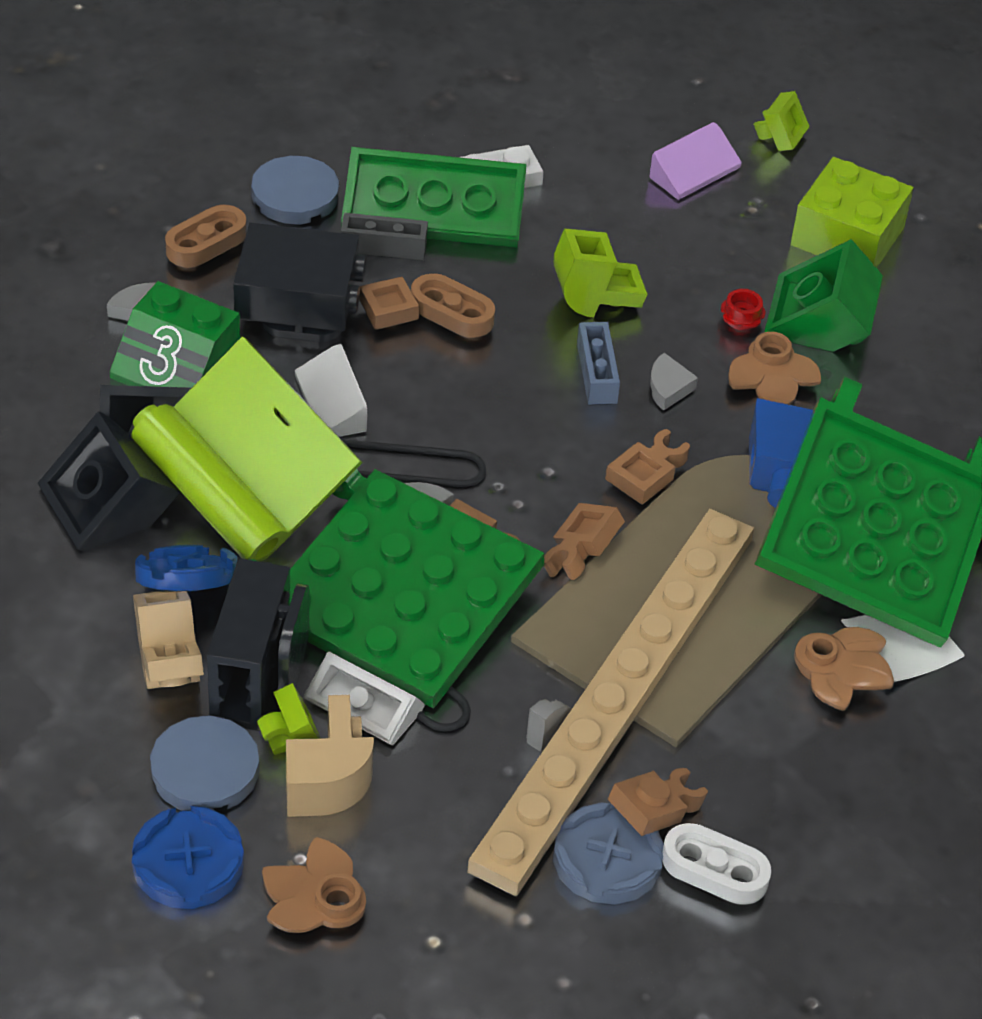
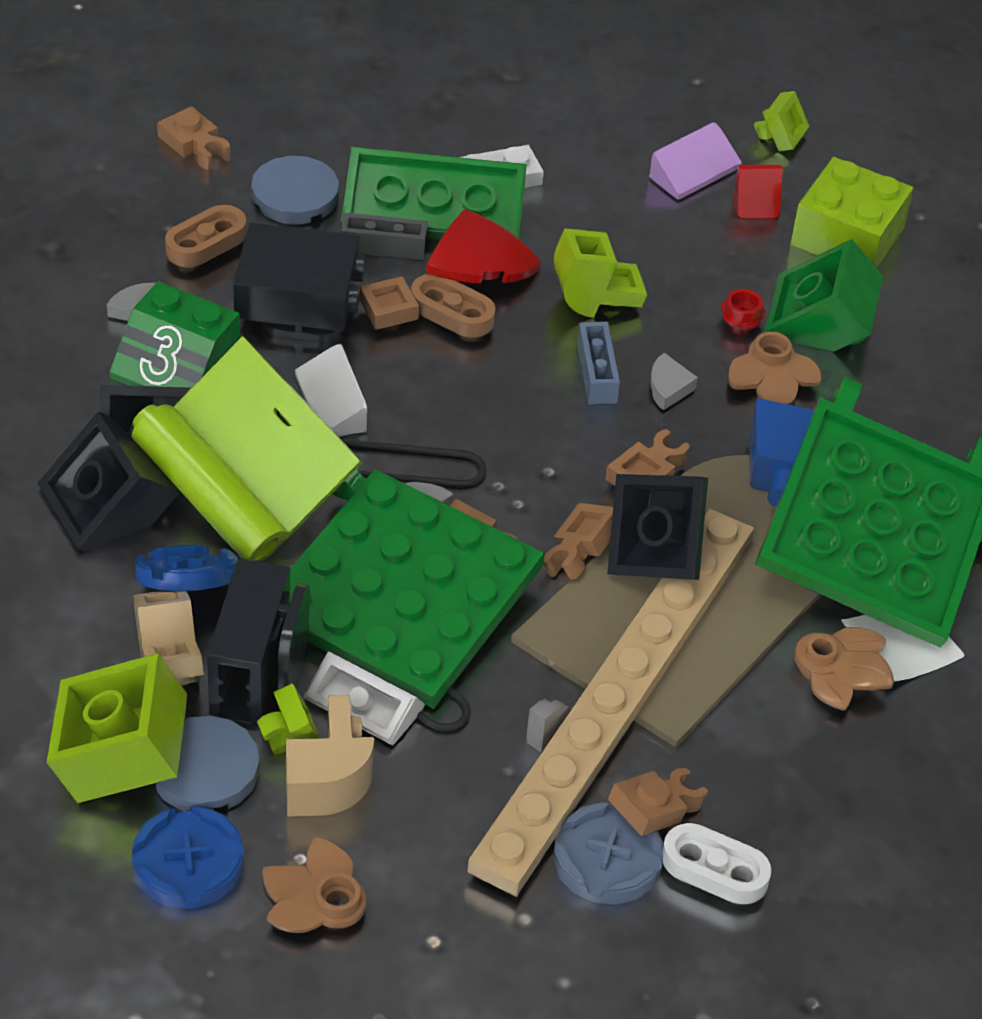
(117, 728): none -> lime brick
(193, 133): none -> medium nougat plate
(481, 250): none -> red brick
(657, 526): none -> black slope
(758, 191): none -> red slope

